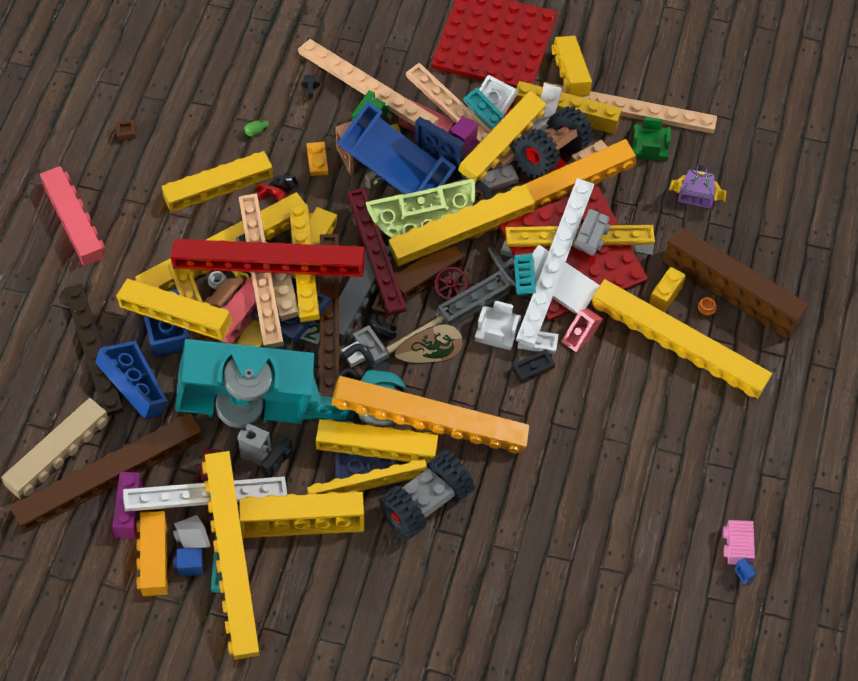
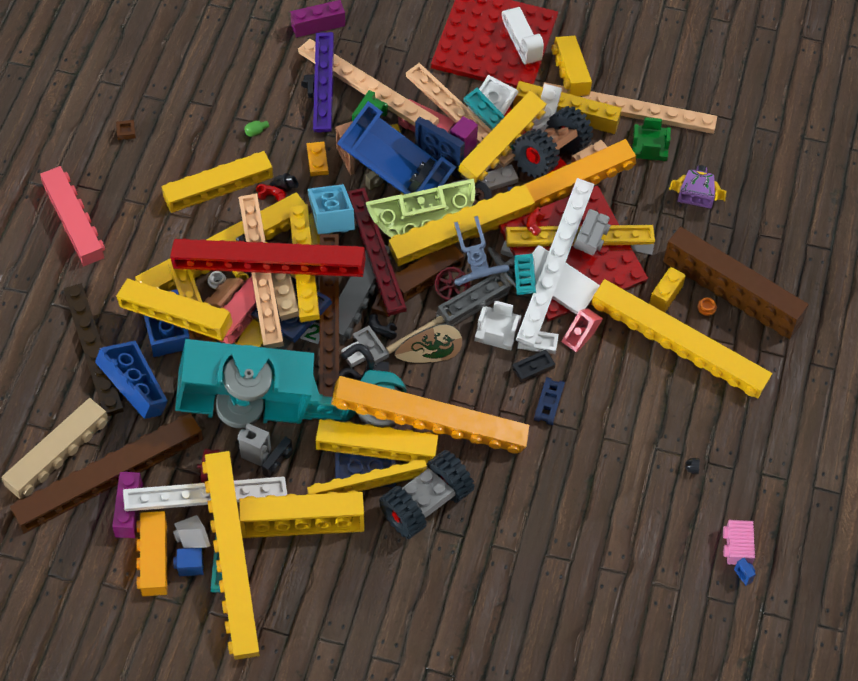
(317, 18): none -> magenta brick
(323, 82): none -> dark purple plate
(331, 209): none -> medium azure slope
(416, 179): none -> black plate
(477, 258): none -> sand blue piece
(528, 45): none -> white beam
(534, 219): none -> red piece
(549, 401): none -> dark blue plate
(694, 465): none -> black hinge

